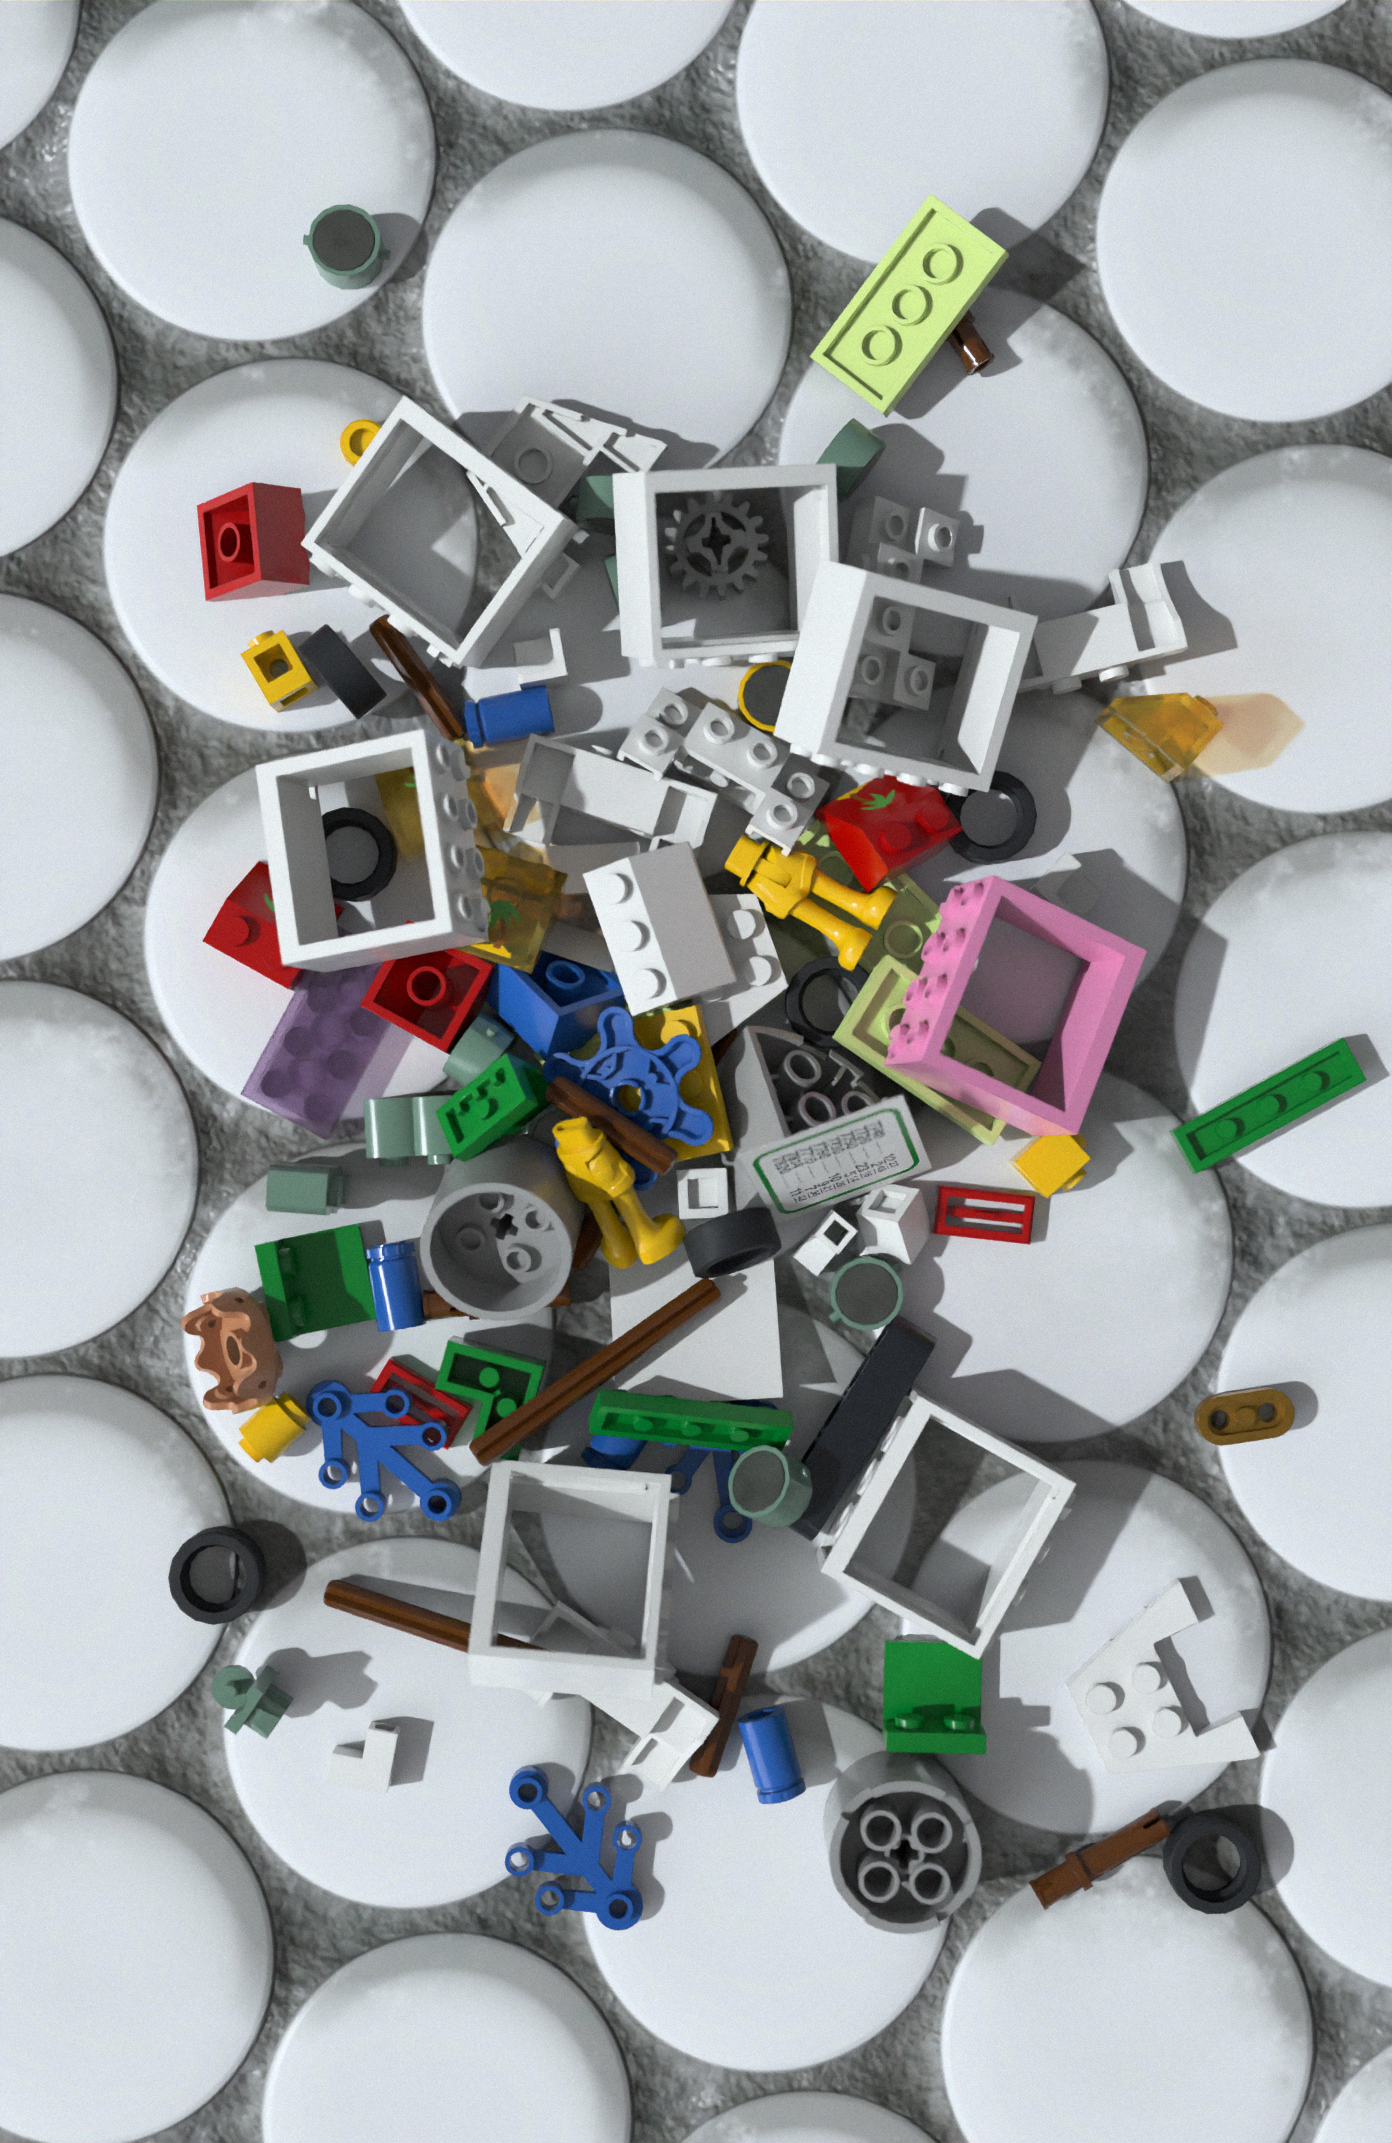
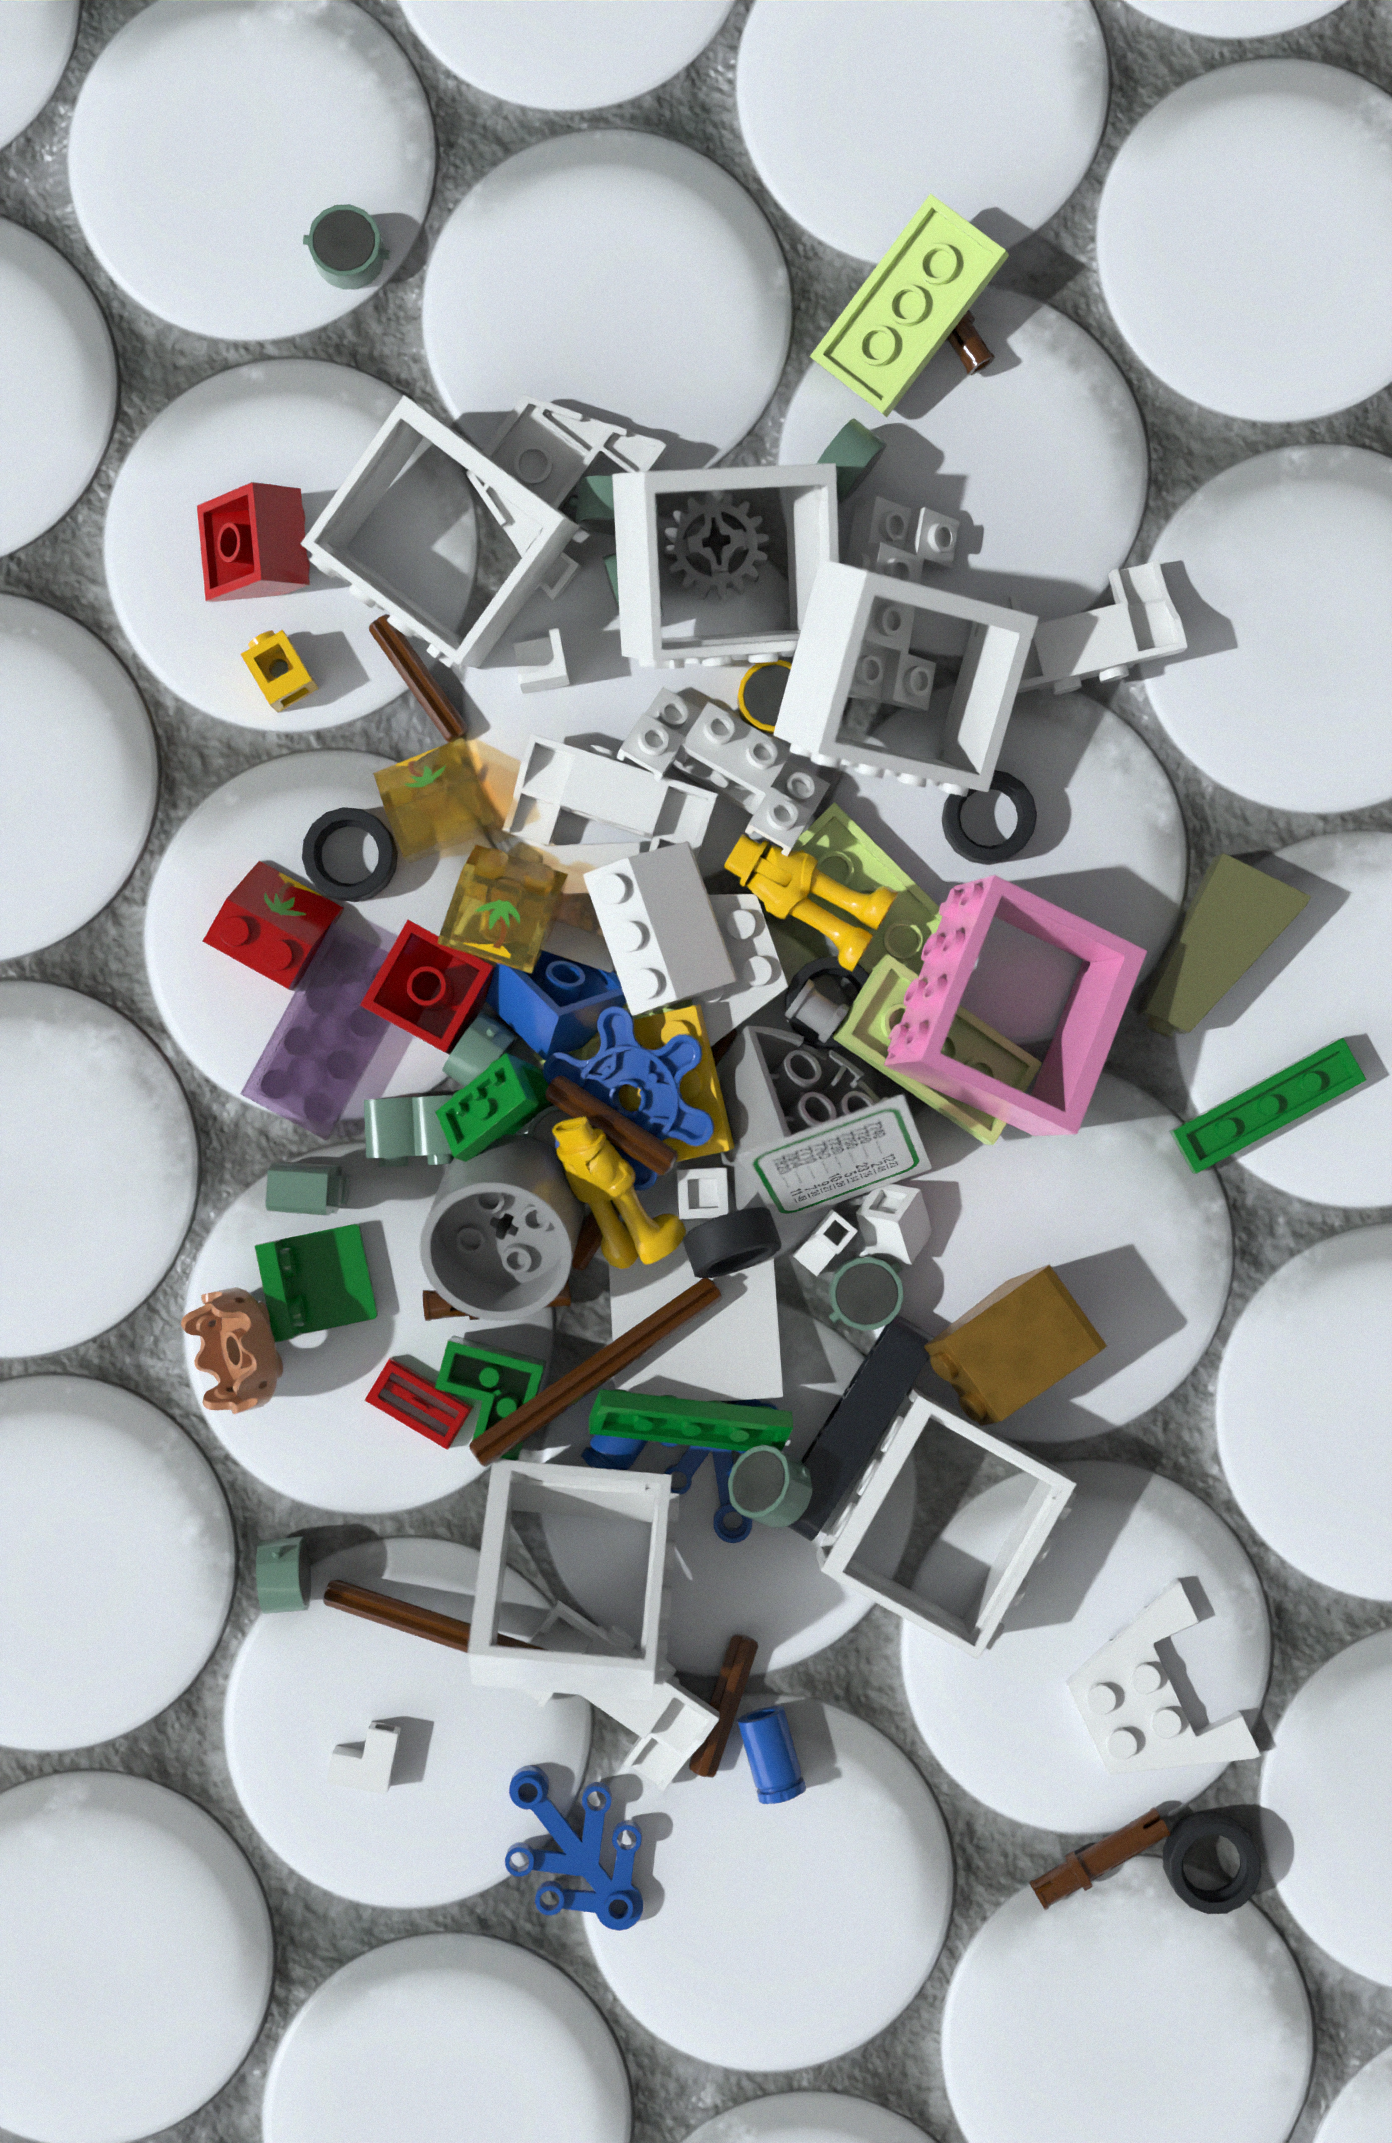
(211, 1612): black tyre -> none
(256, 1701): sand green hips -> none
(273, 1428): yellow brick -> none
(283, 1575): none -> sand green piece
(301, 863): white window -> none
(342, 671): black tyre -> none
(357, 438): yellow tile -> none
(377, 1445): blue plant -> none
(395, 1286): blue piece -> none
(508, 717): blue piece -> none
(816, 1011): none -> light grey bush
(888, 828): red slope -> none
(893, 1800): light grey brick -> none
(931, 1699): green bracket -> none
(942, 1210): red tile -> none
(1014, 1345): none -> pearl gold slope
(1052, 1162): yellow brick -> none
(1067, 887): white panel -> none
(1162, 729): clear yellow slope -> none
(1219, 939): none -> olive slope
(1242, 1416): pearl gold plate -> none

